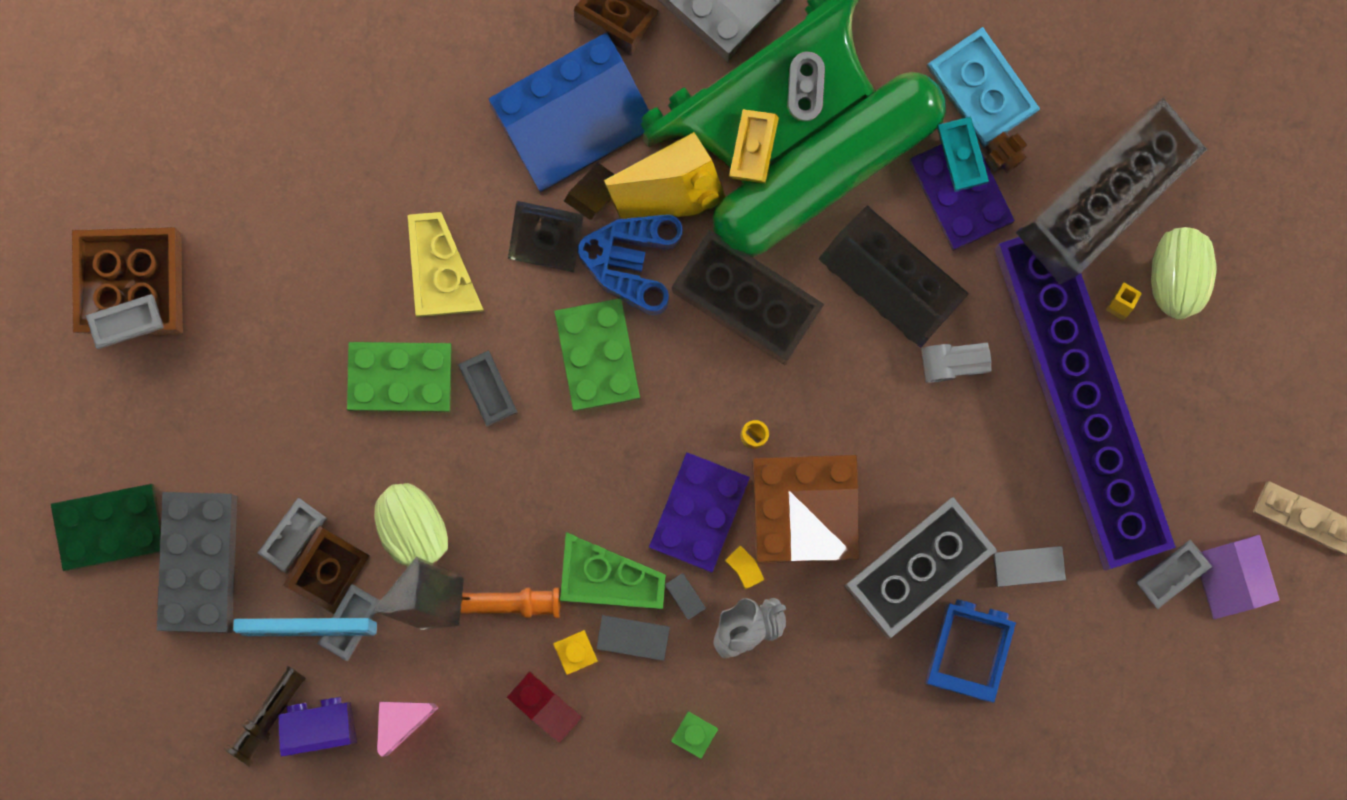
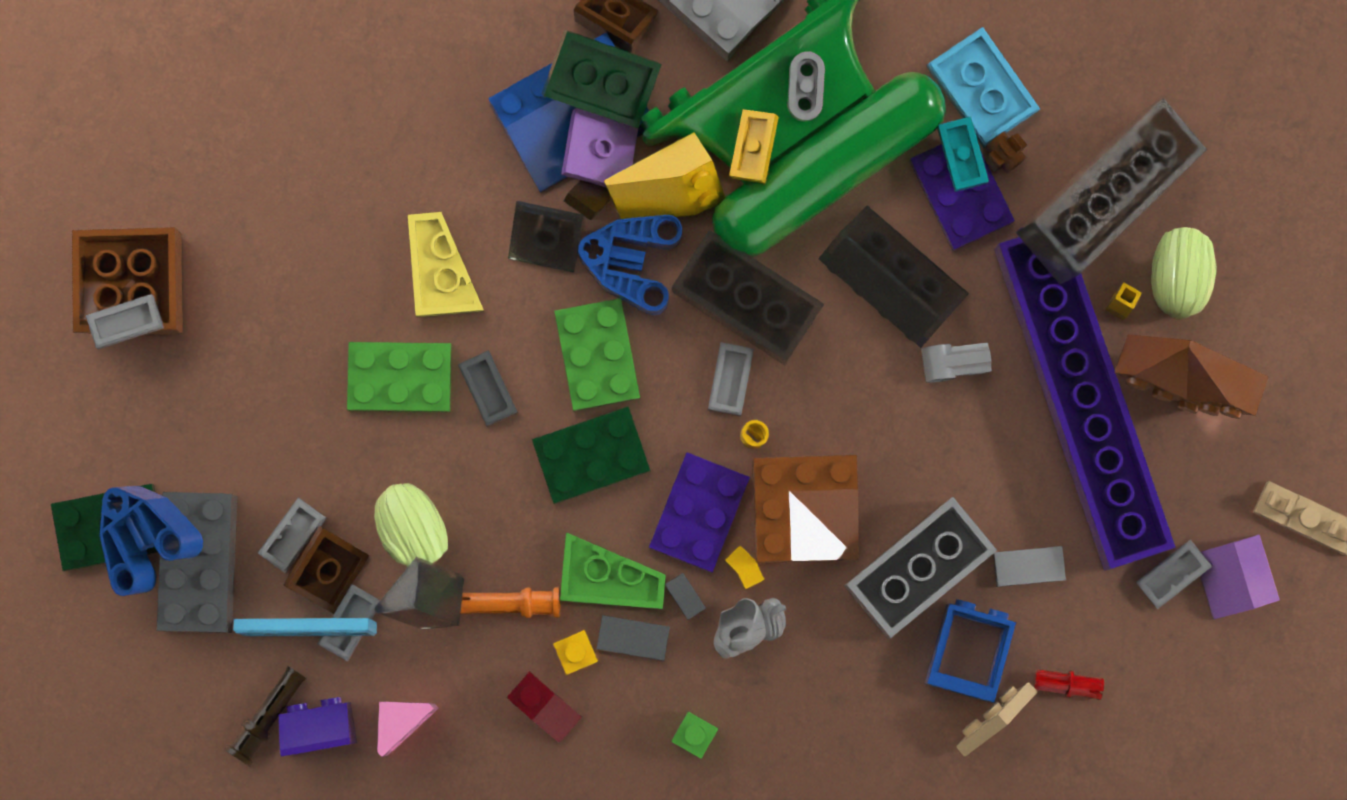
(138, 521): none -> blue connector
(591, 455): none -> dark green plate
(597, 147): none -> medium lavender plate
(601, 79): none -> dark green plate
(730, 379): none -> light grey tile
(995, 718): none -> tan plate
(1069, 684): none -> red axle
(1191, 376): none -> dark orange slope

